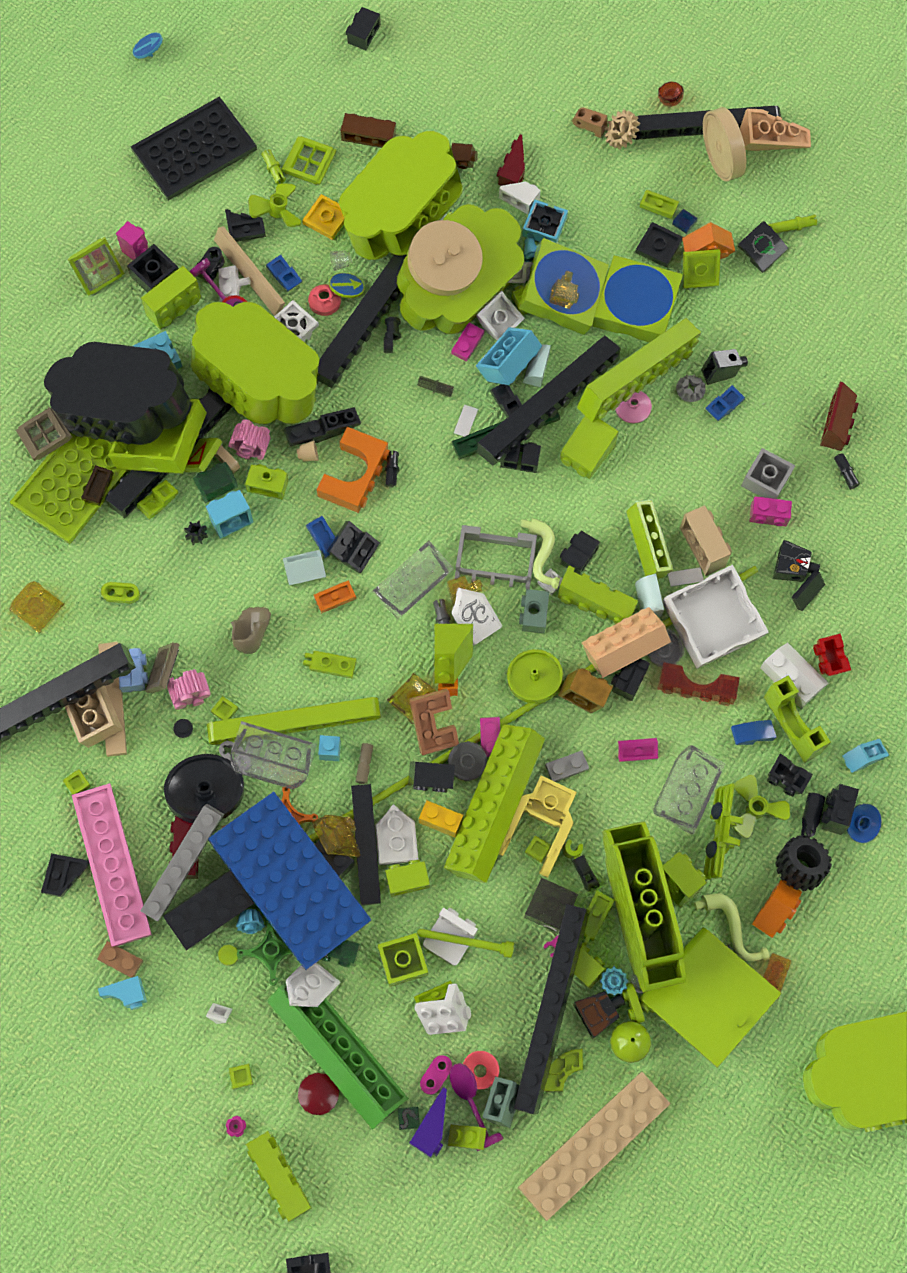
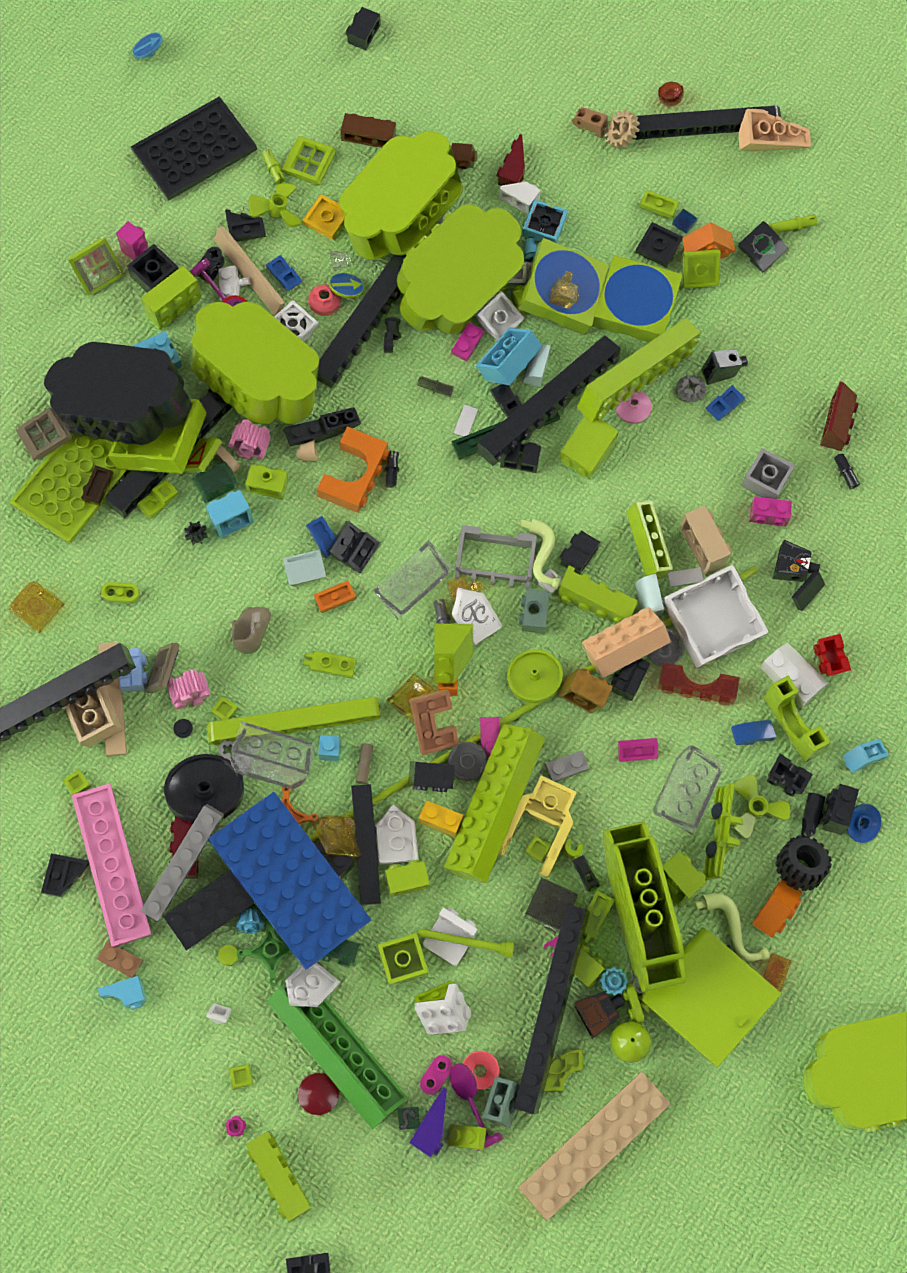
(444, 257): tan brick -> none
(724, 144): tan brick -> none

